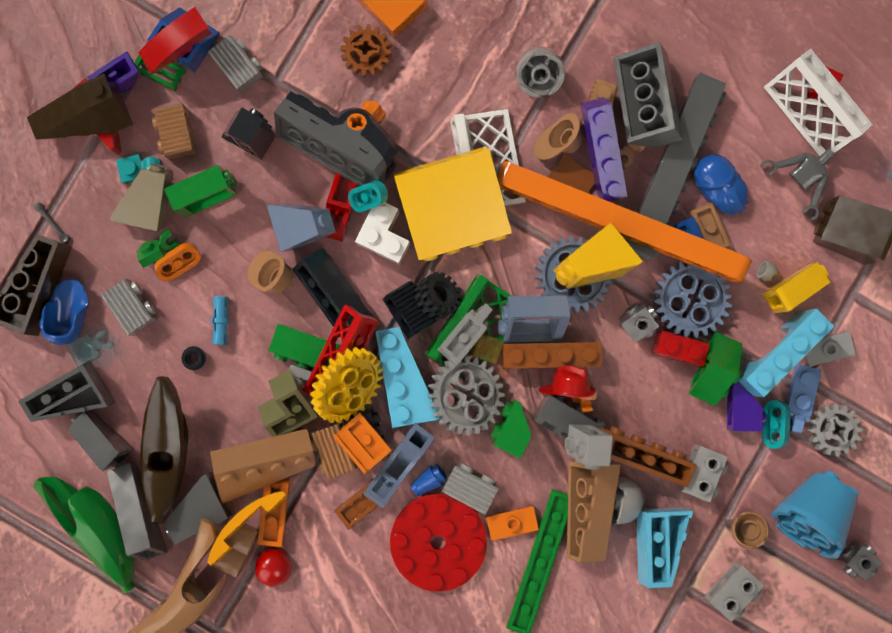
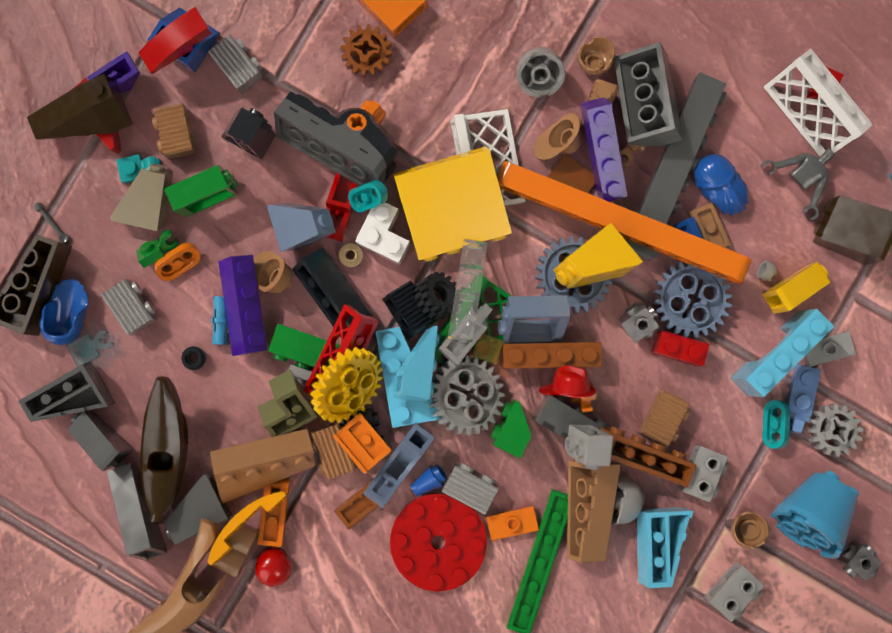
(91, 525): green piece -> none
(176, 78): green tile -> none
(242, 305): none -> dark purple brick
(353, 262): none -> tan plate
(415, 375): none -> medium azure slope
(468, 290): none -> clear slope
(597, 56): none -> medium nougat hair
(665, 418): none -> medium nougat brick
(720, 370): green brick -> none
(743, 410): dark purple slope -> none

